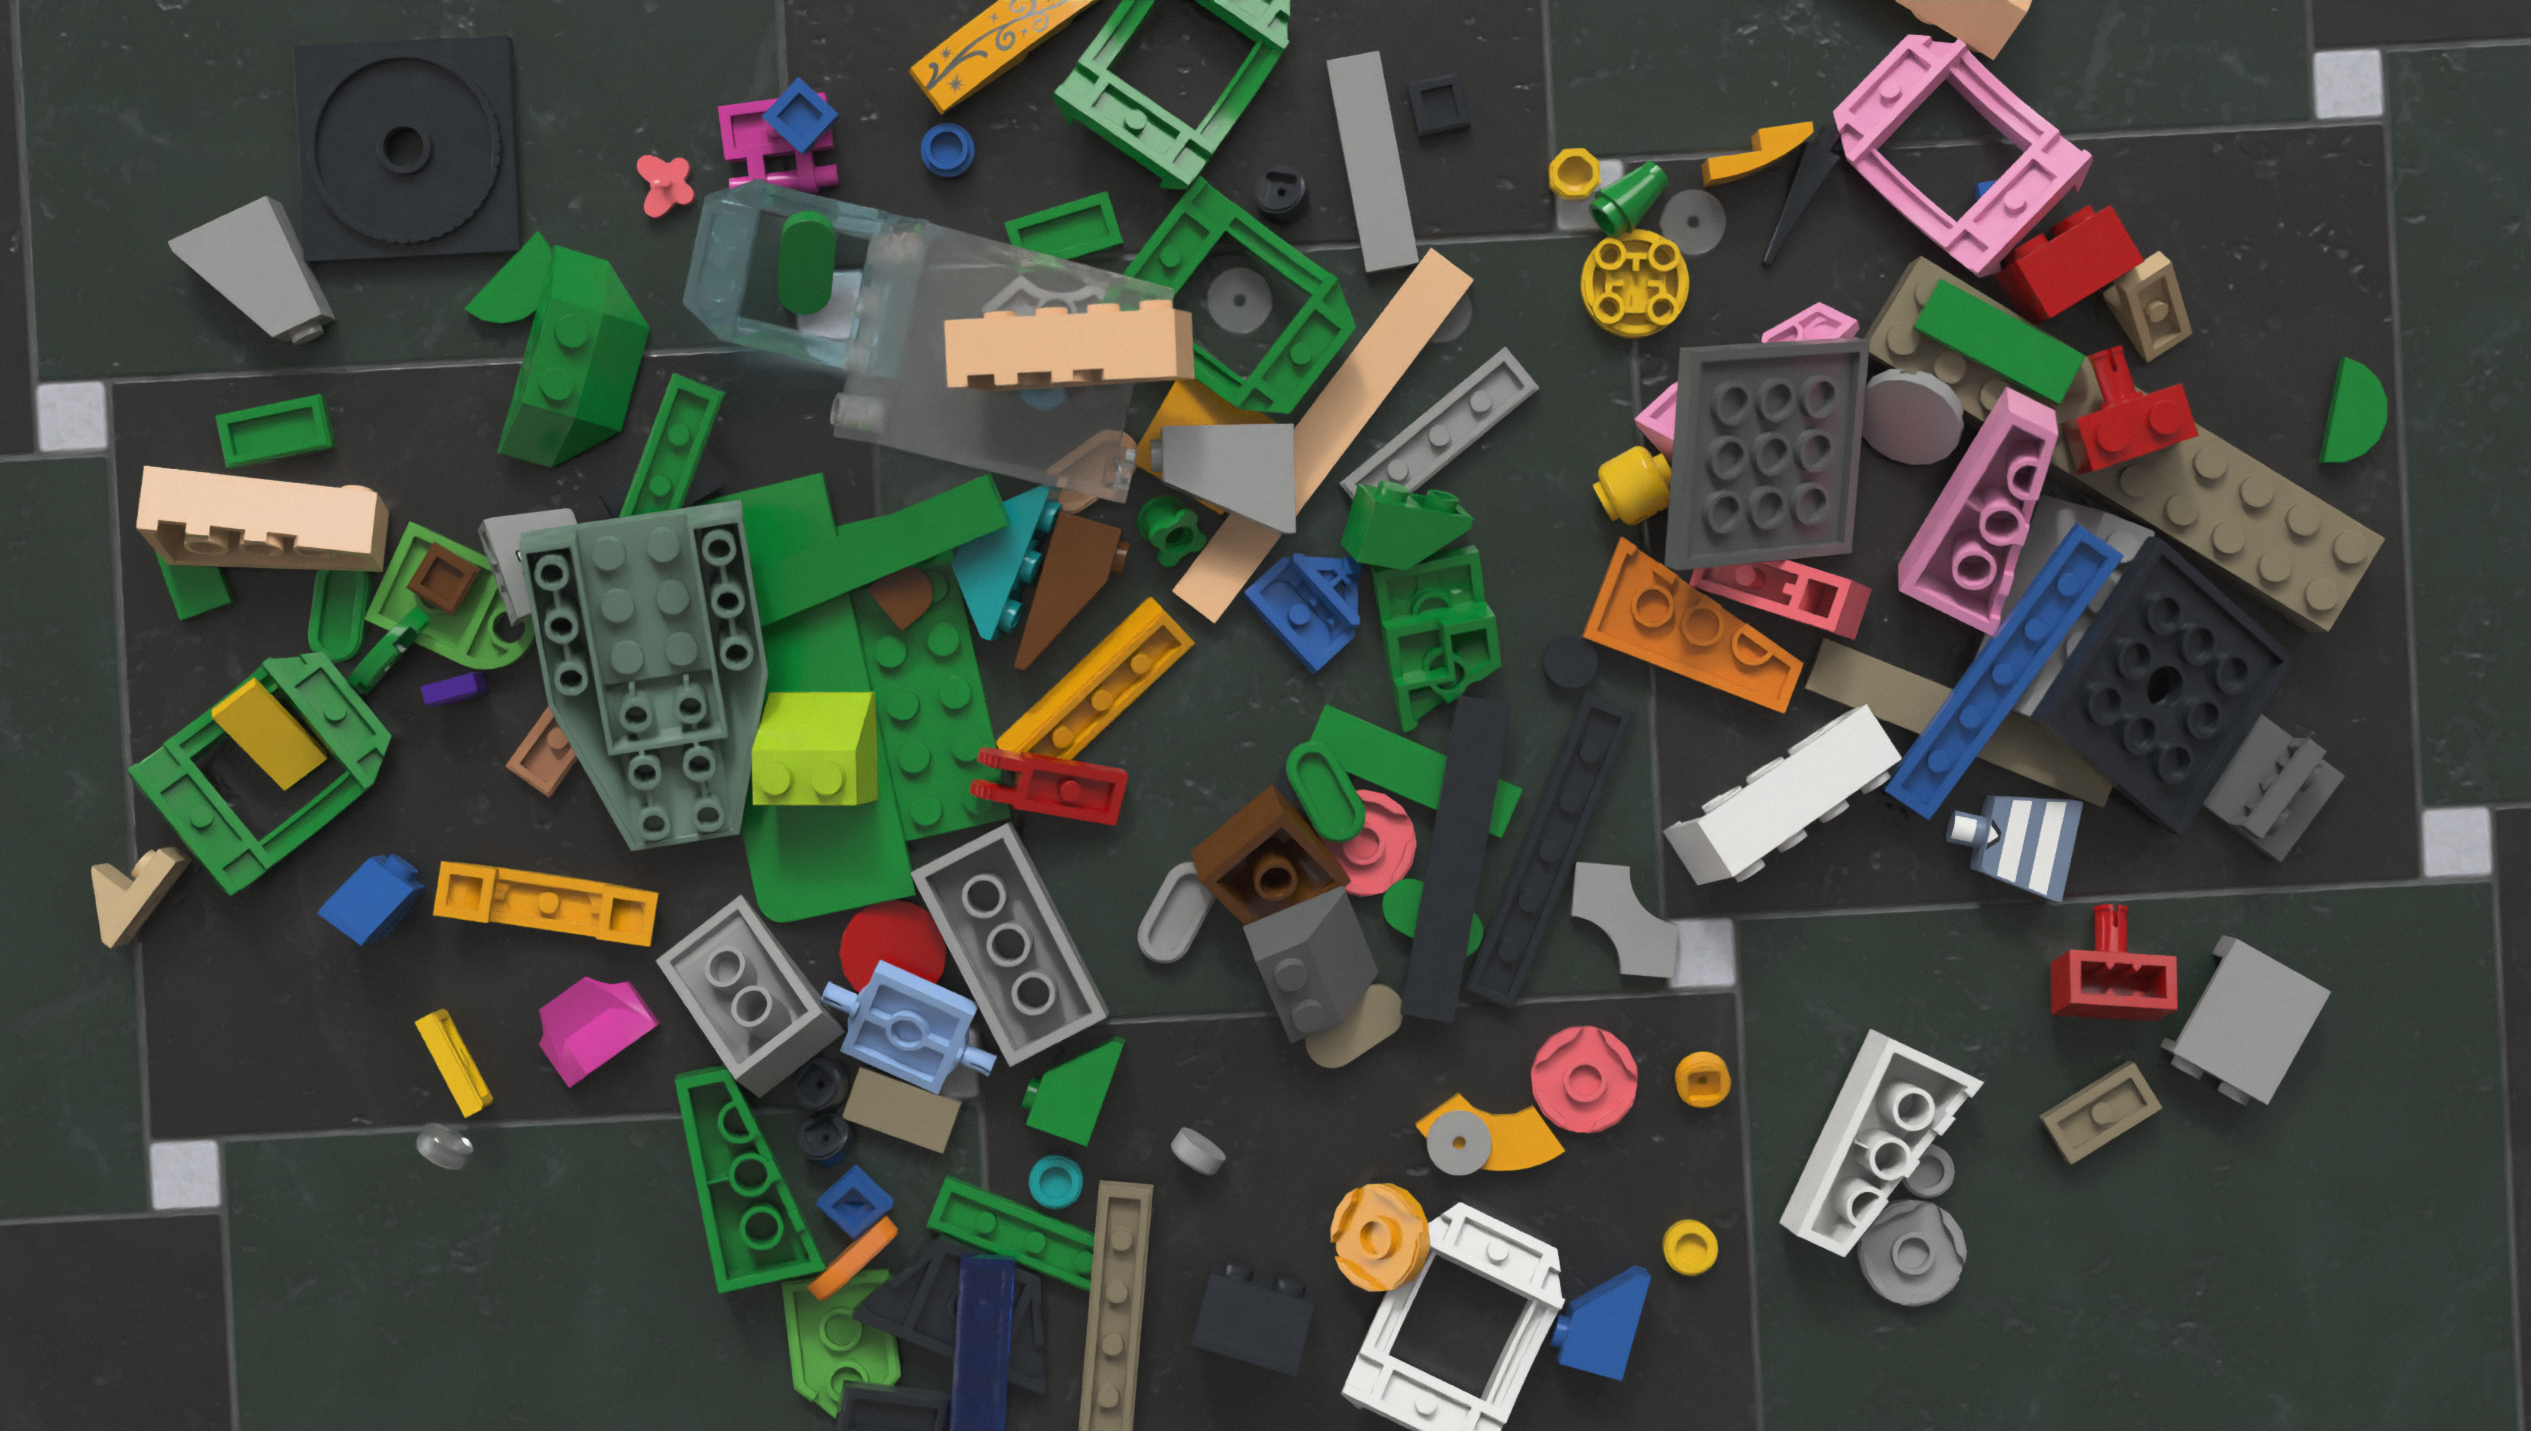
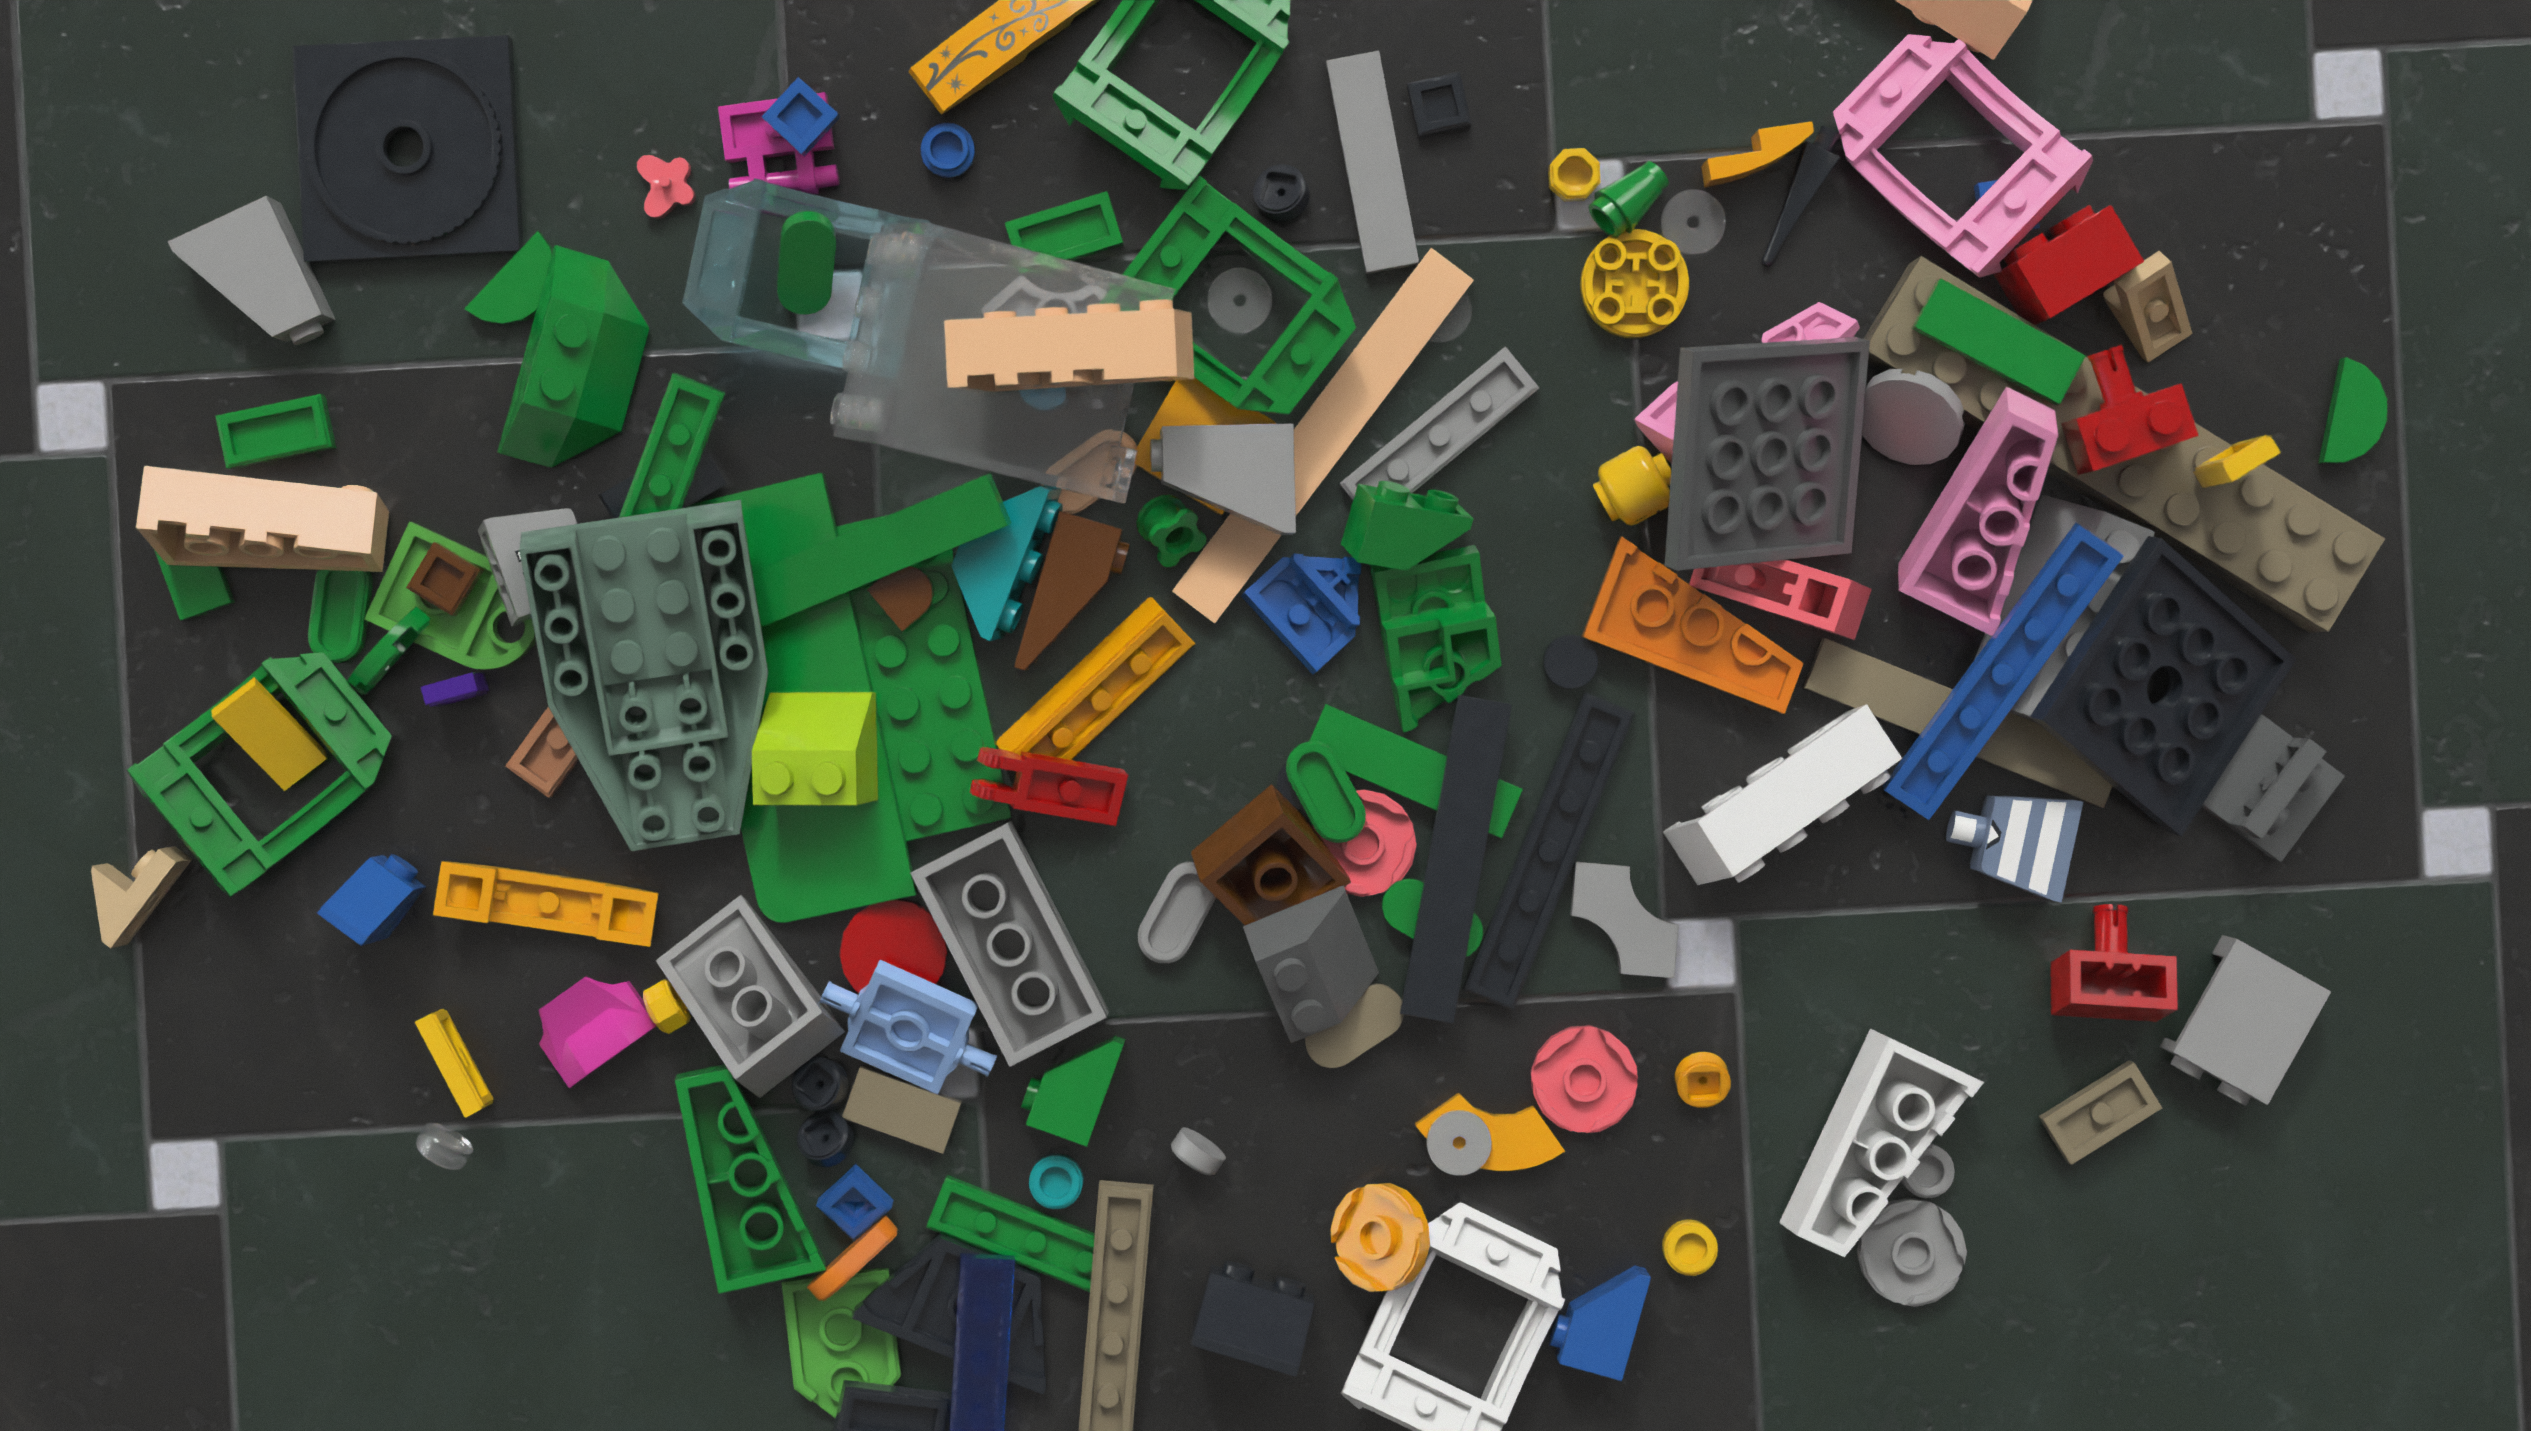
(665, 1007): none -> yellow tile
(2236, 461): none -> yellow tile

